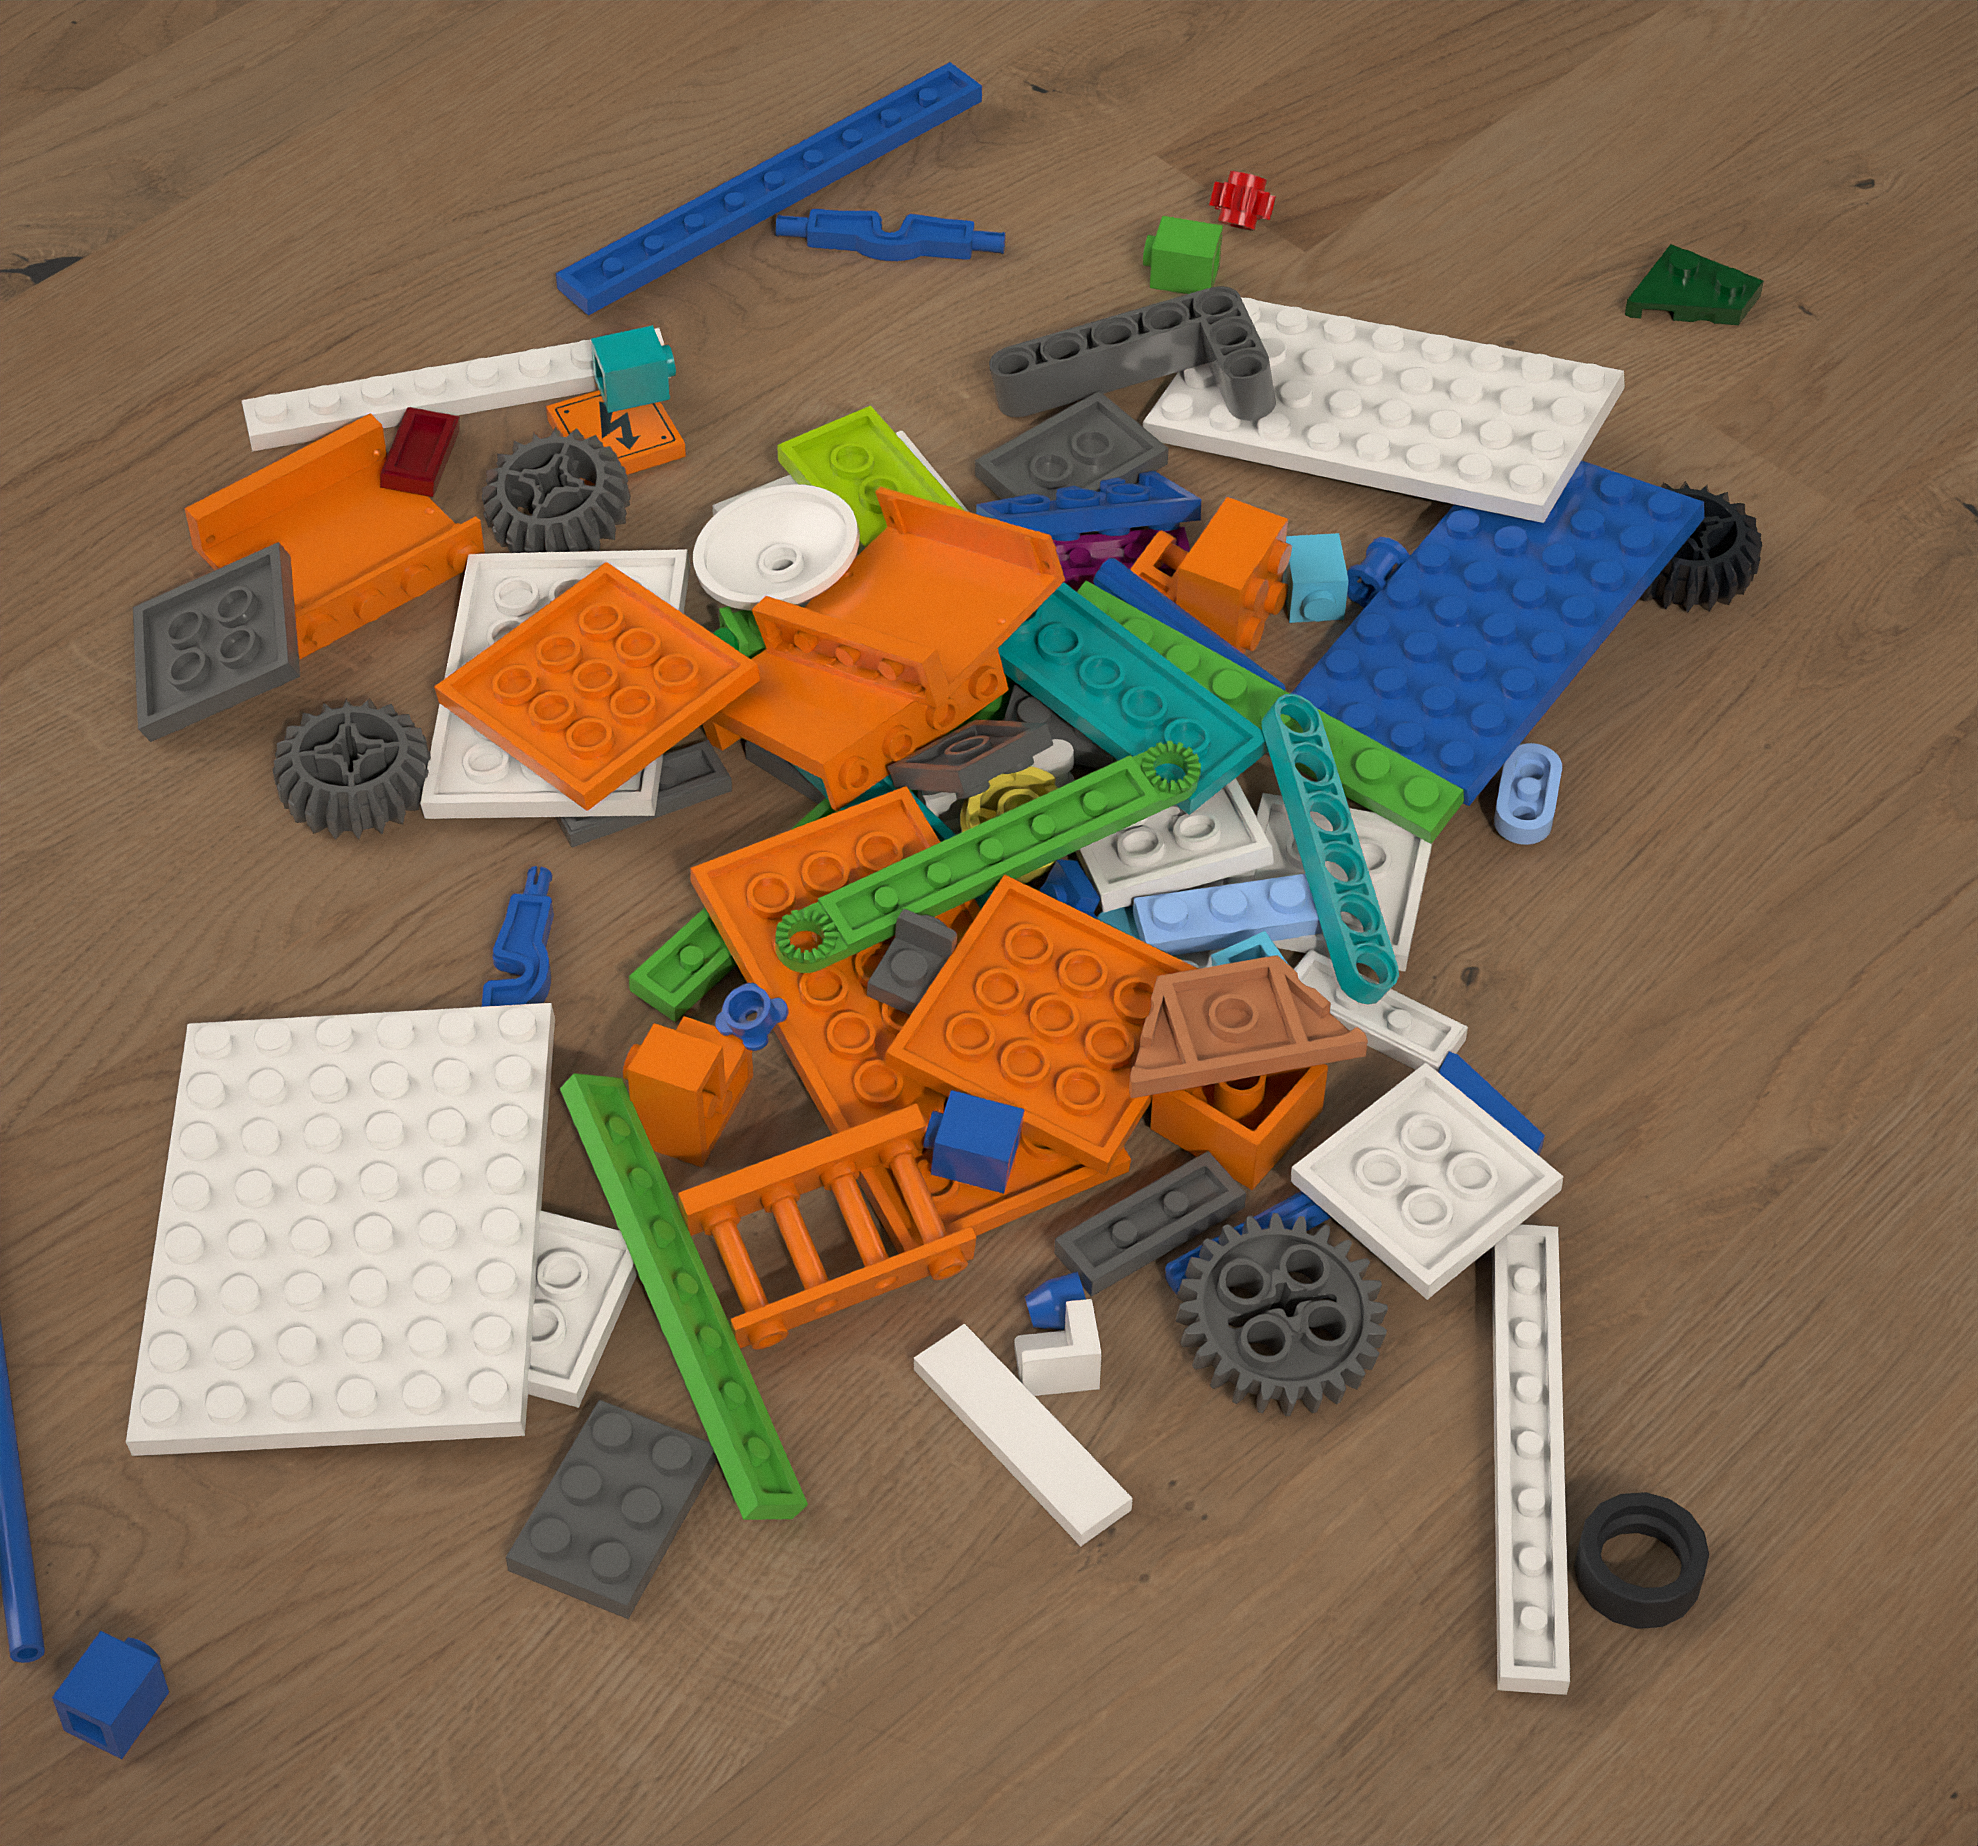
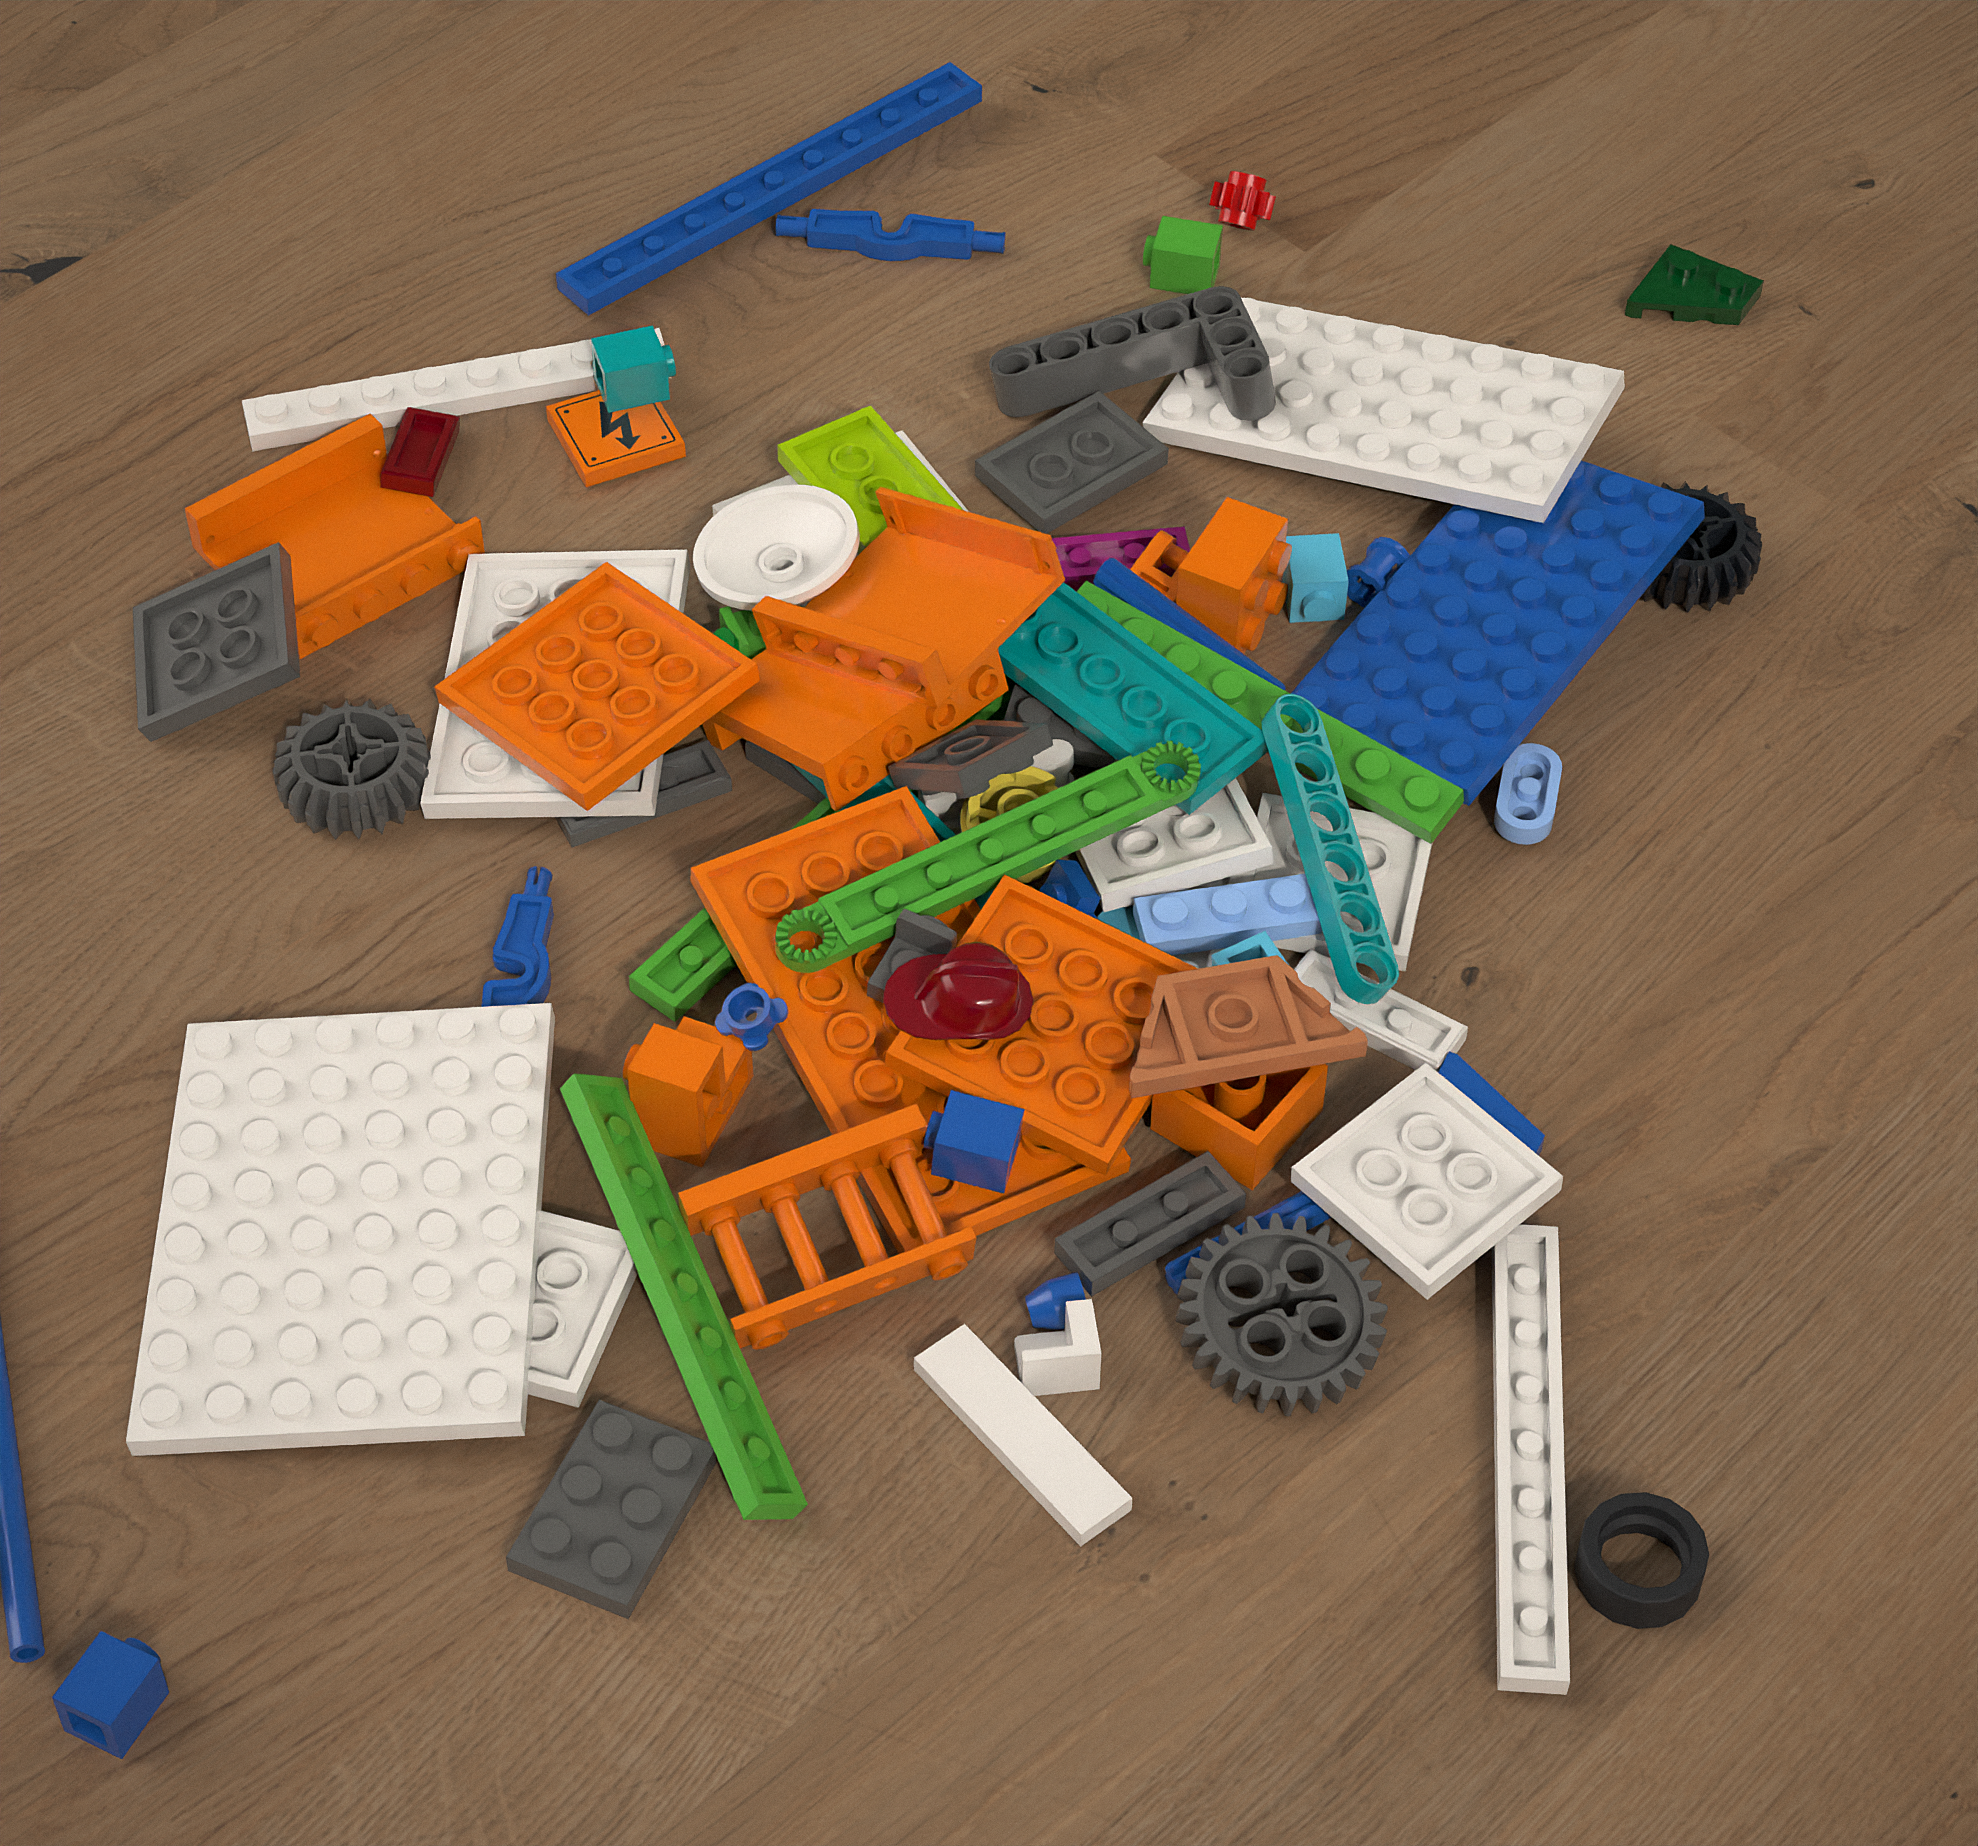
(548, 483): dark grey gear -> none
(959, 995): none -> dark red piece
(1111, 511): blue wing -> none

